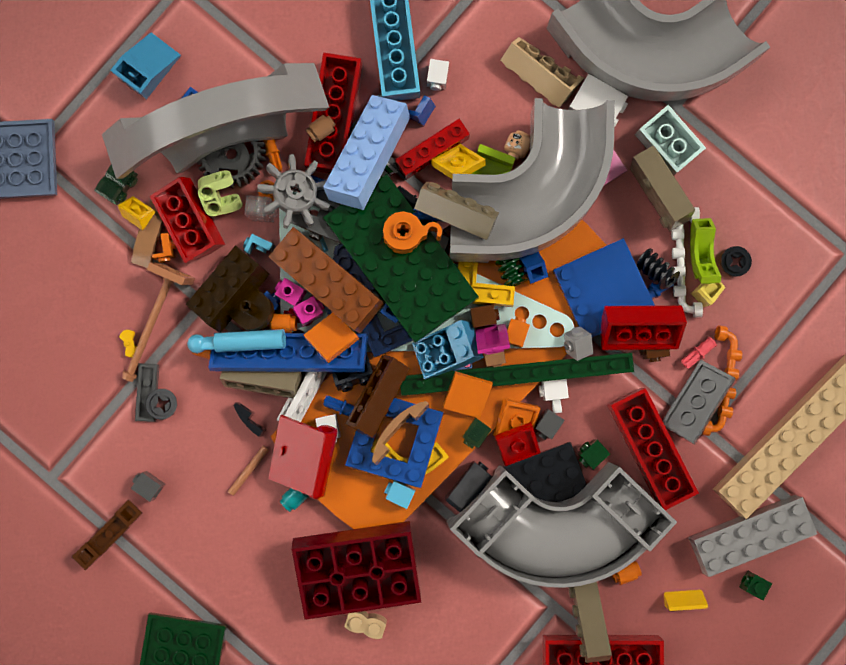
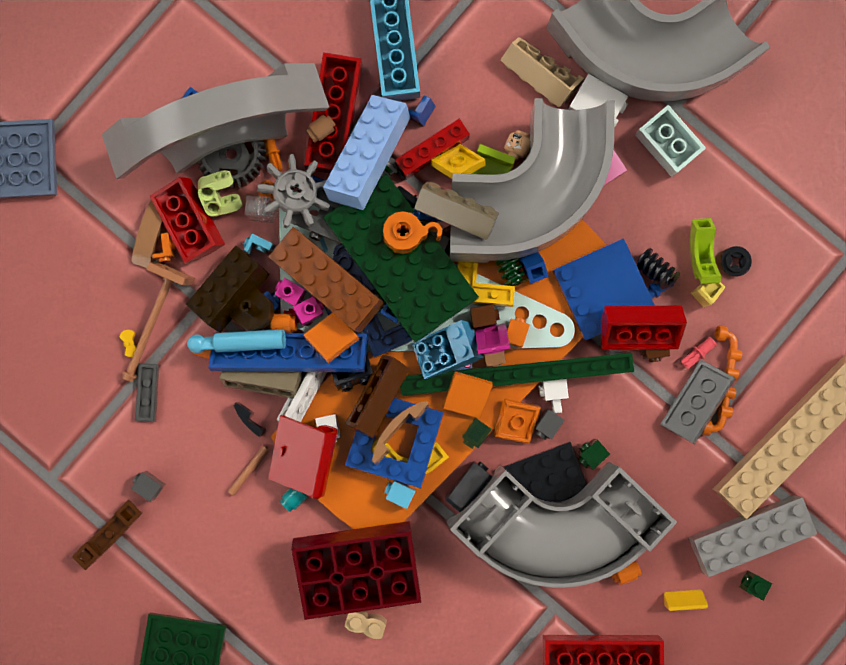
(115, 189): clear green brick -> none
(136, 212): yellow slope -> none
(145, 64): dark azure slope -> none
(169, 407): black gear -> none
(337, 405): blue axle -> none
(437, 74): white brick -> none
(517, 444): red tile -> none
(578, 343): light grey brick -> none
(591, 623): dark tan brick -> none
(652, 448): red brick -> none
(662, 188): dark tan brick -> none
(679, 254): white bar -> none

